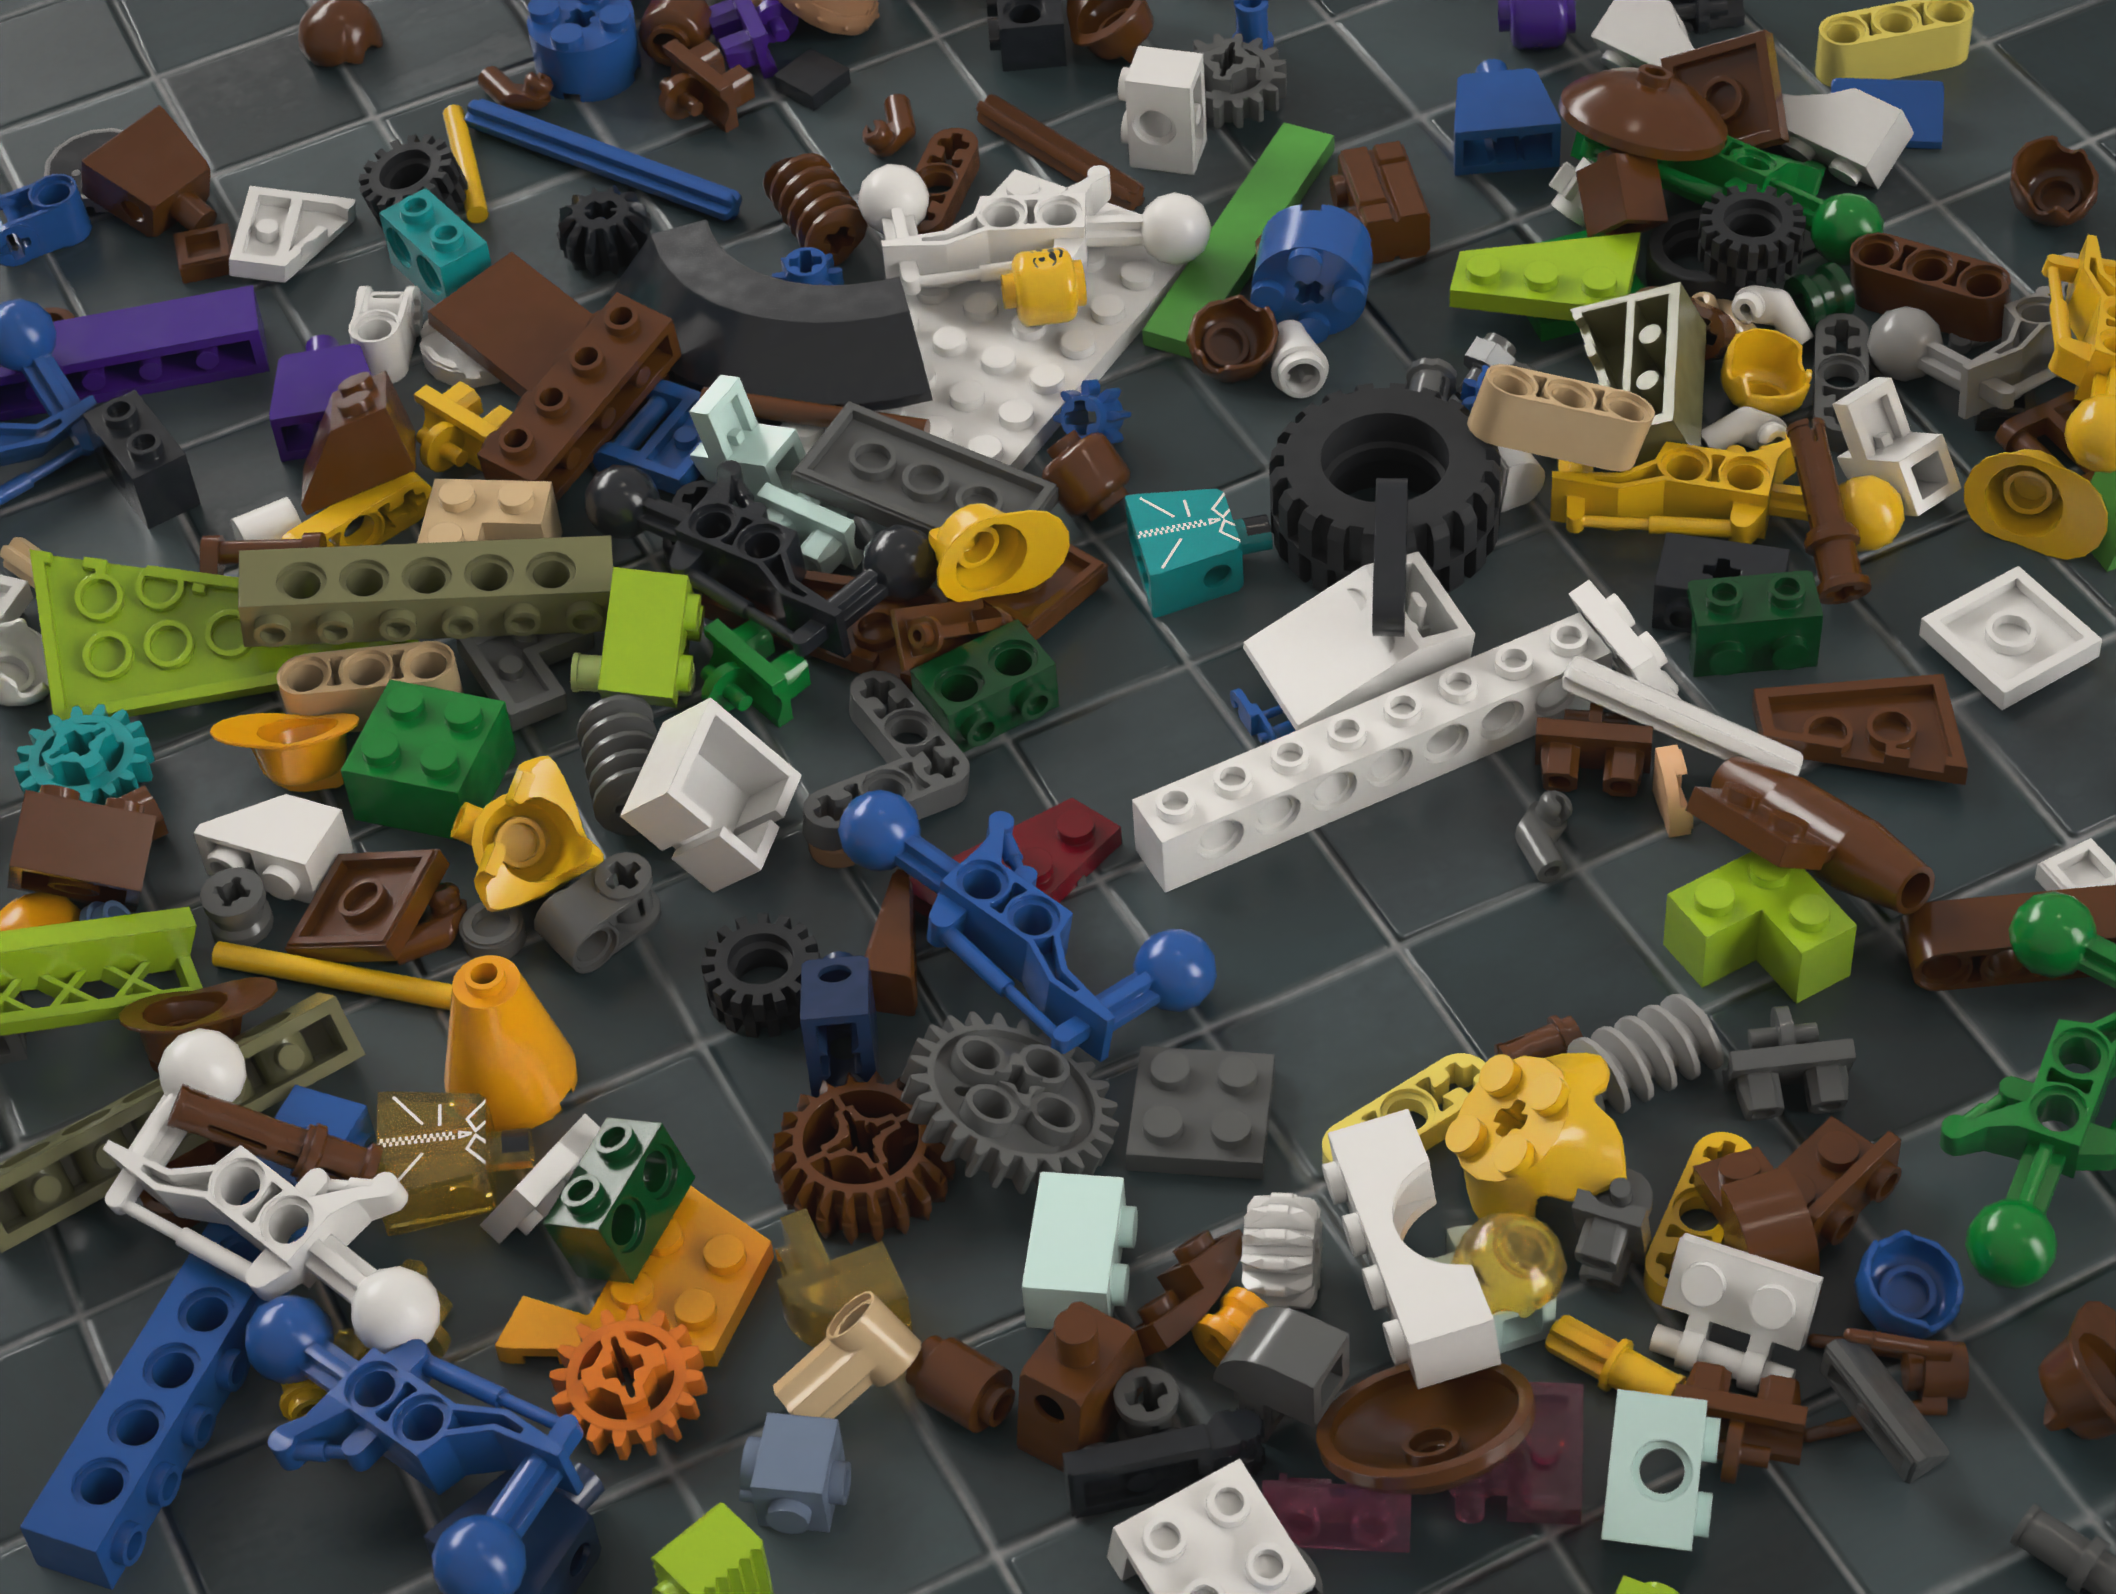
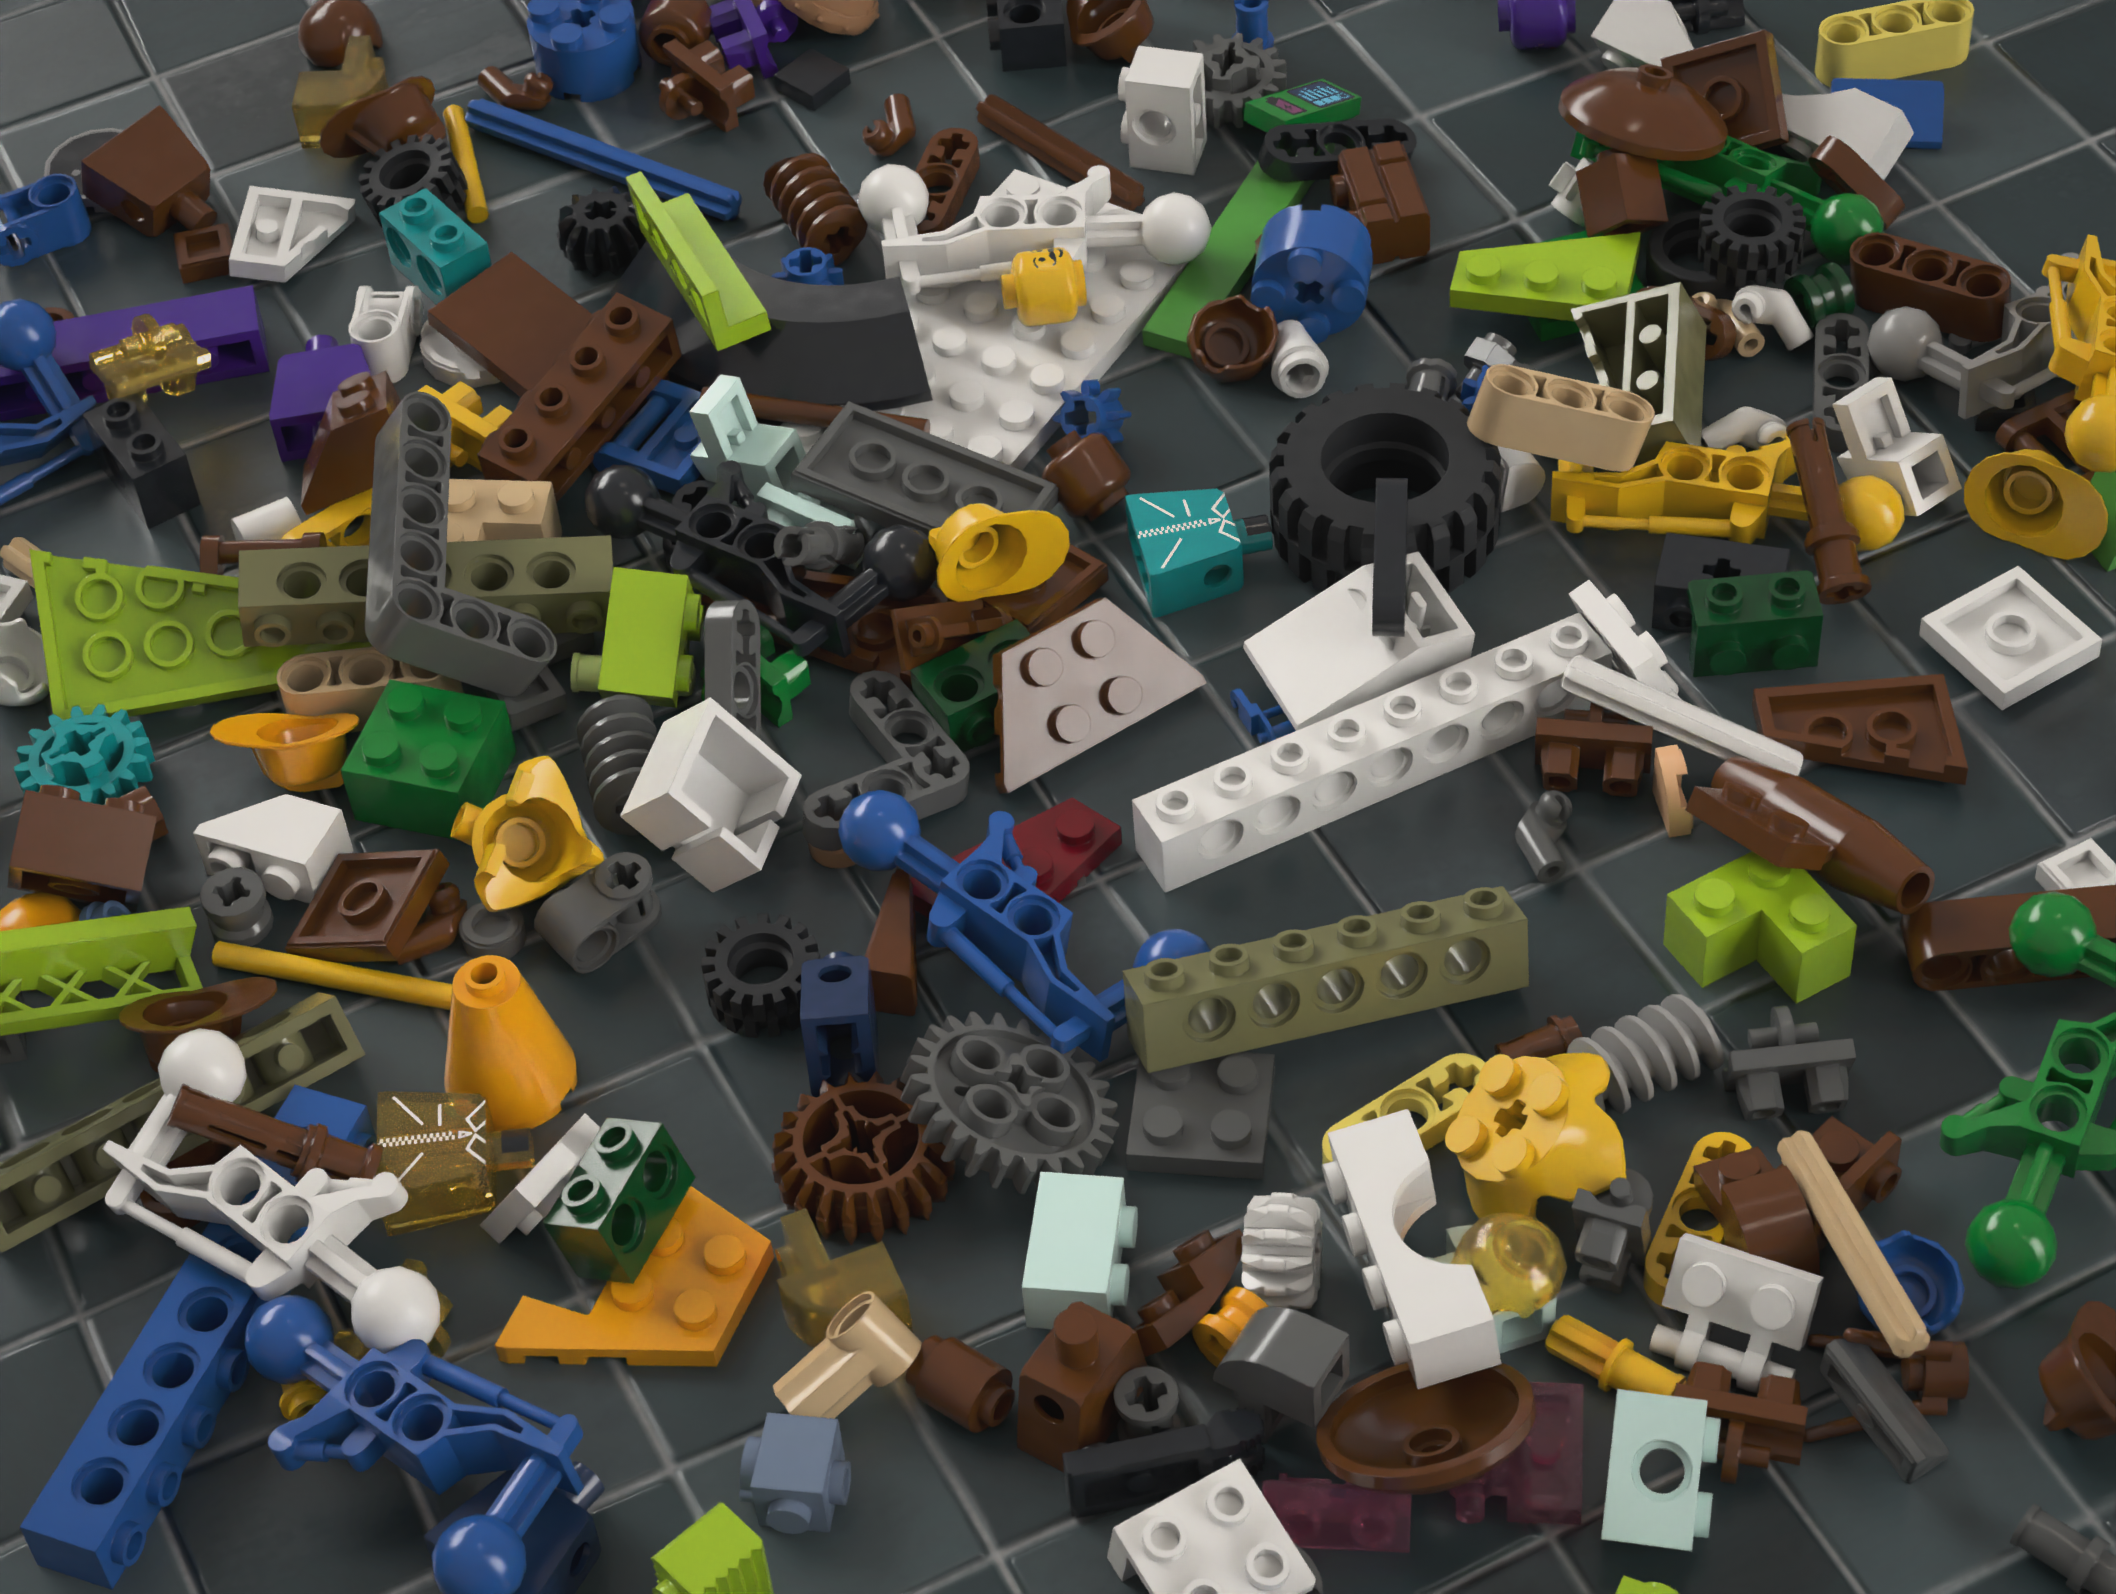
(150, 358): none -> clear yellow hips
(326, 92): none -> clear yellow brick
(383, 118): none -> reddish brown piece
(407, 603): none -> dark grey beam
(664, 1376): orange gear -> none
(698, 265): none -> lime fence
(734, 660): none -> dark grey beam
(819, 545): none -> dark grey pin
(1079, 687): none -> wing
(1299, 151): none -> black beam
(1304, 104): none -> green tile
(1325, 978): none -> olive brick
(1504, 121): blue torso -> none
(1765, 372): yellow hair -> none
(1849, 173): none -> reddish brown beam
(1854, 1245): none -> tan axle
(2053, 182): reddish brown hair -> none

